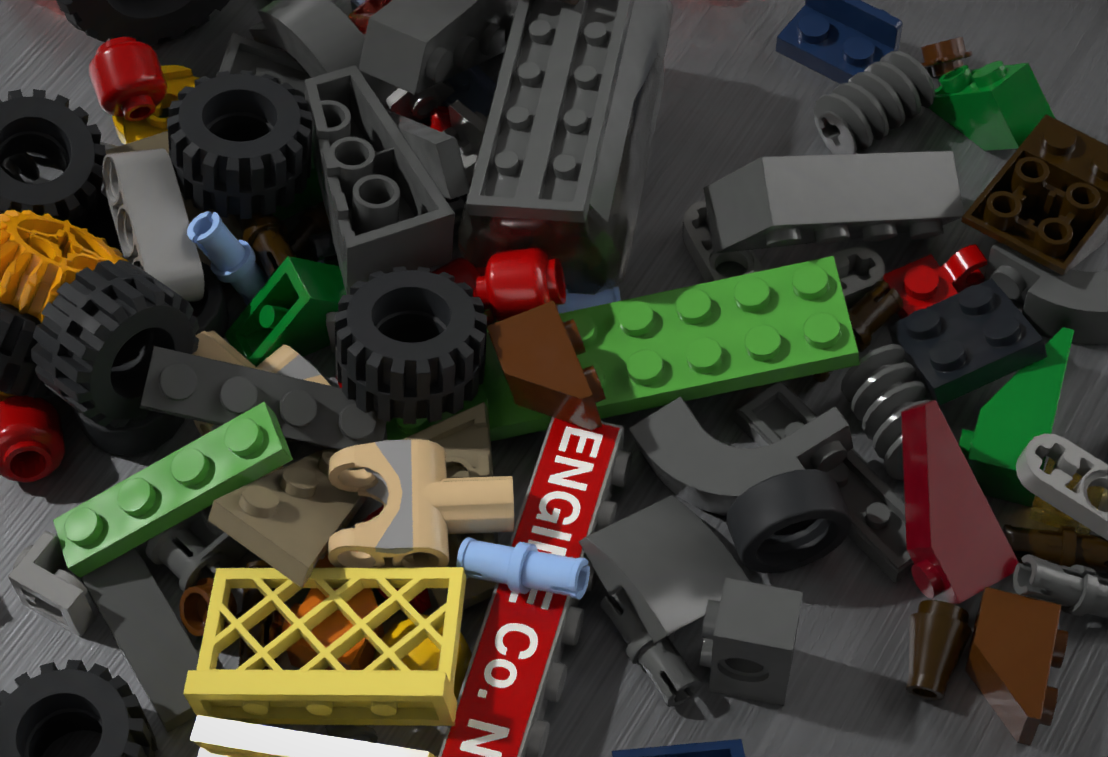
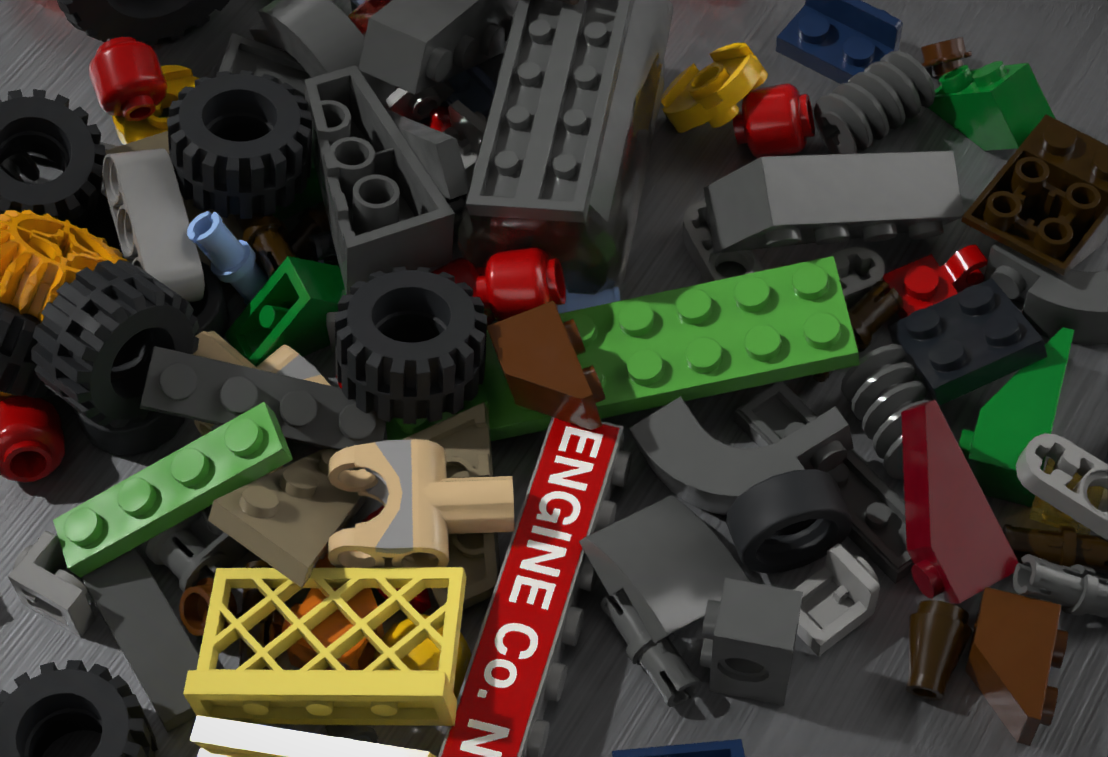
(524, 568): light blue pin -> none
(715, 90): none -> yellow plate
(775, 121): none -> red head
(836, 599): none -> light grey bracket

